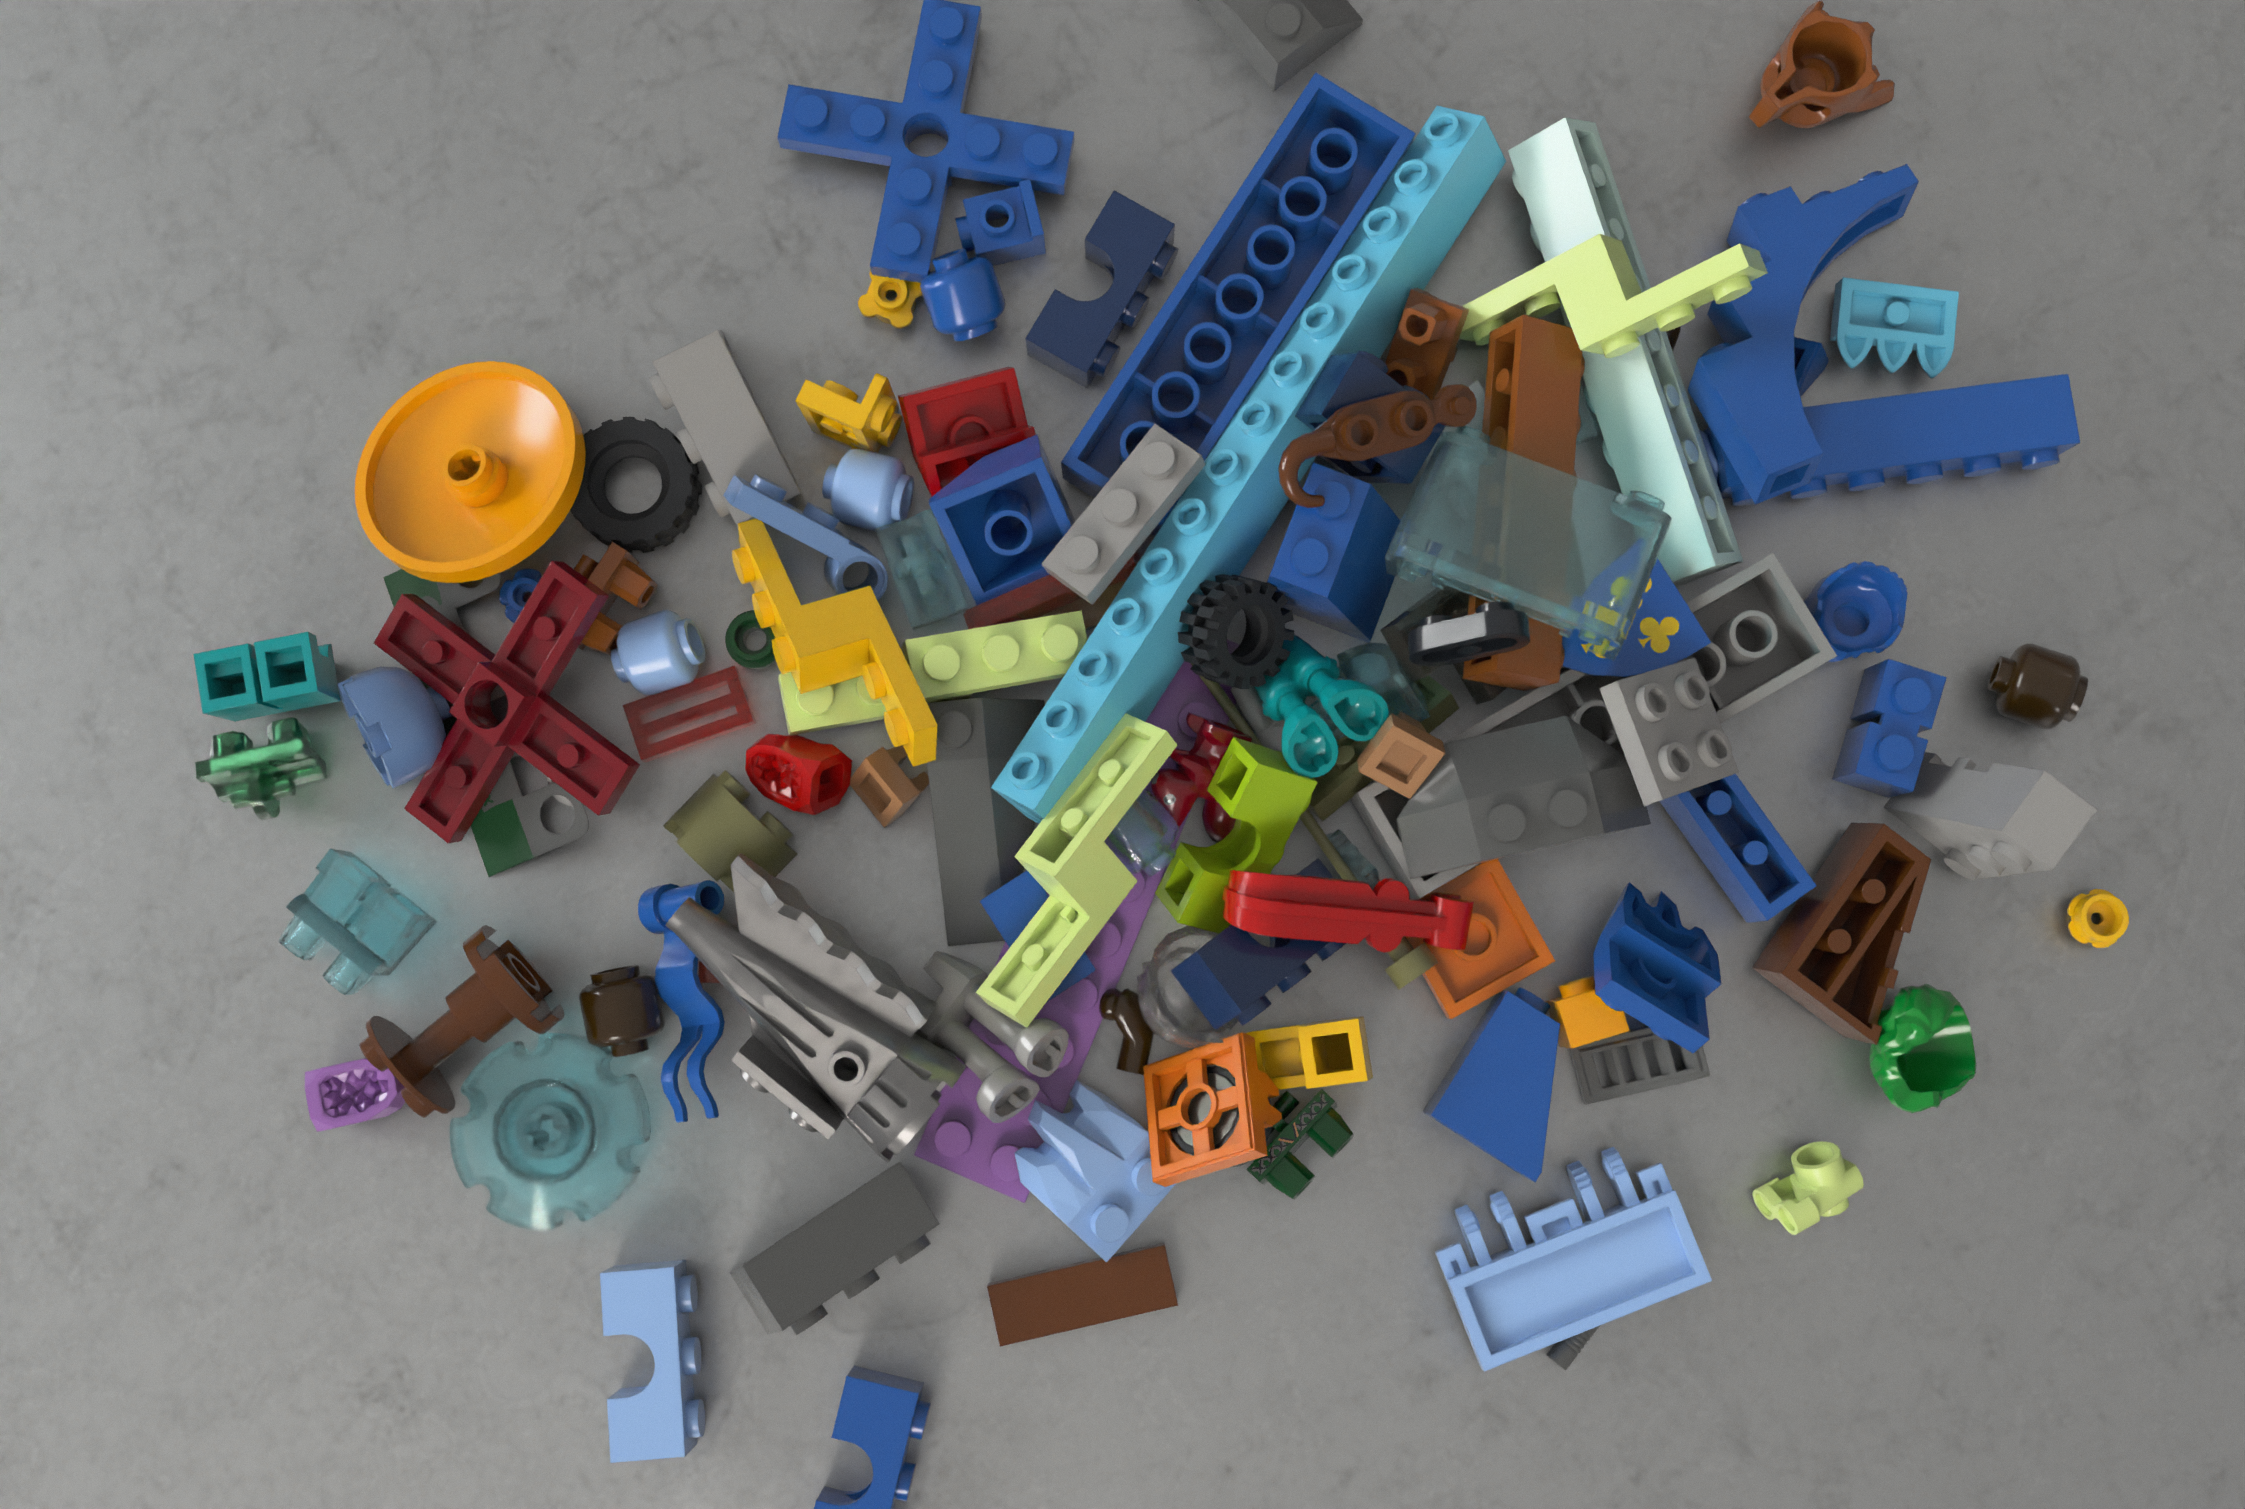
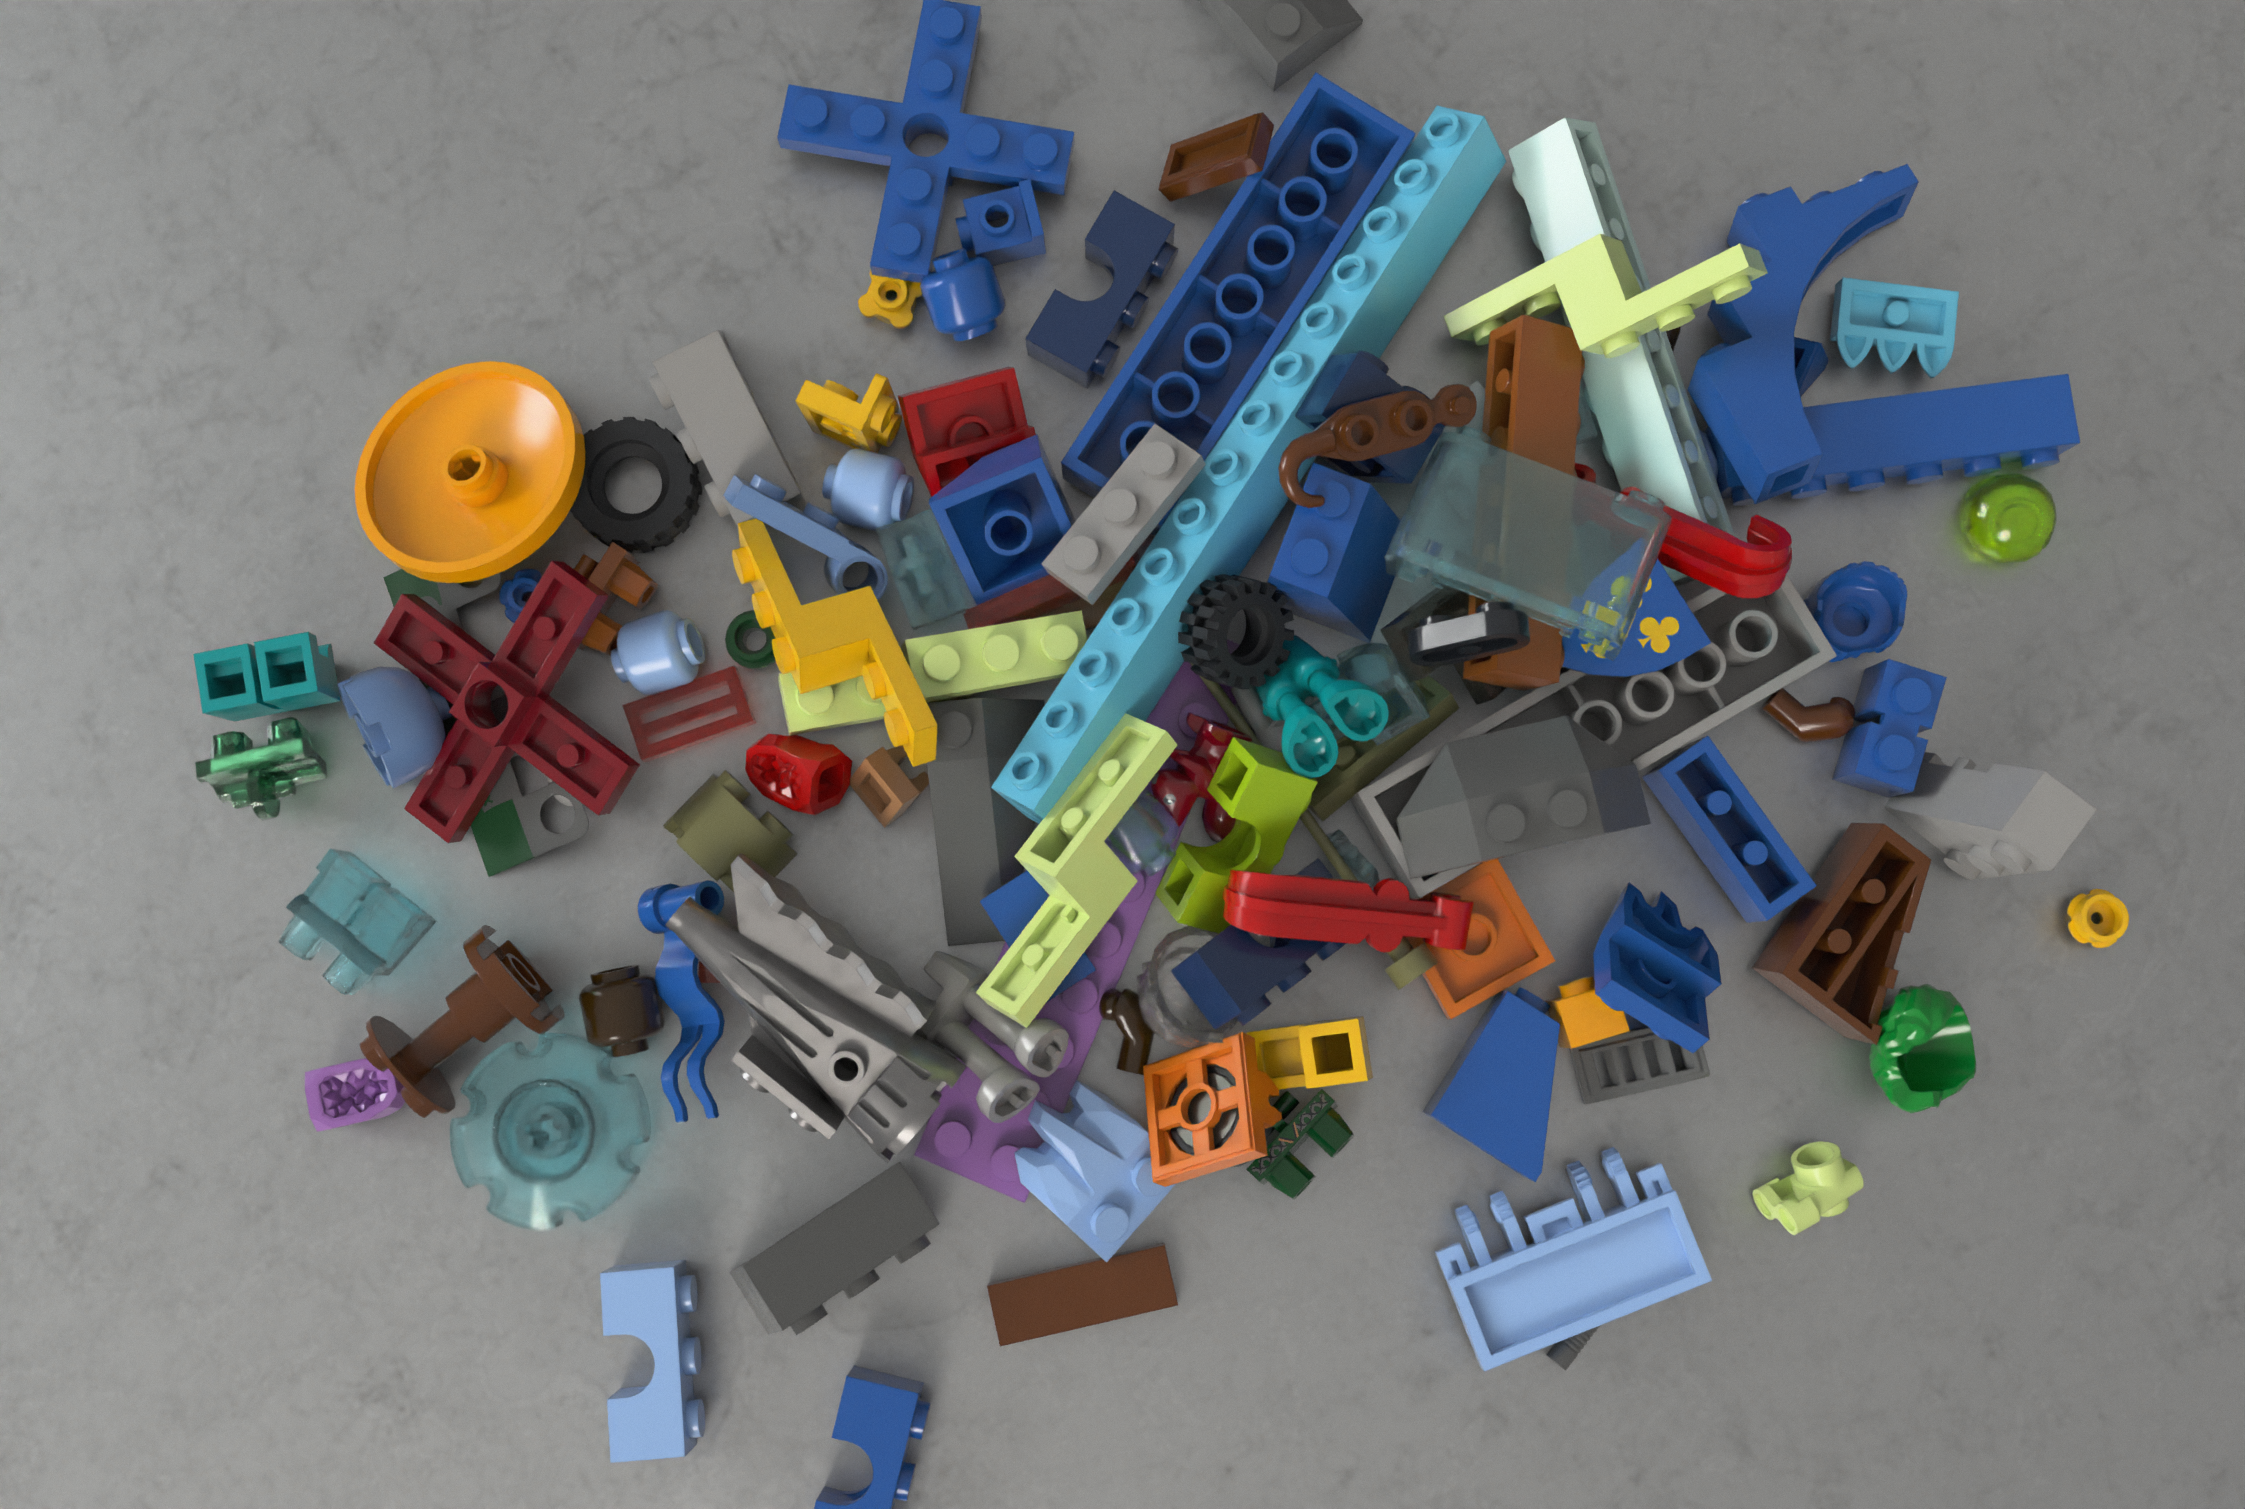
(1216, 157): none -> reddish brown tile
(1401, 754): medium nougat tile -> none
(1425, 342): dark orange hips -> none
(1669, 730): light grey plate -> none
(1718, 557): none -> red piece
(1811, 722): none -> reddish brown arm
(1821, 73): dark orange piece -> none
(2009, 517): none -> clear neon green hair
(2038, 686): dark brown head -> none

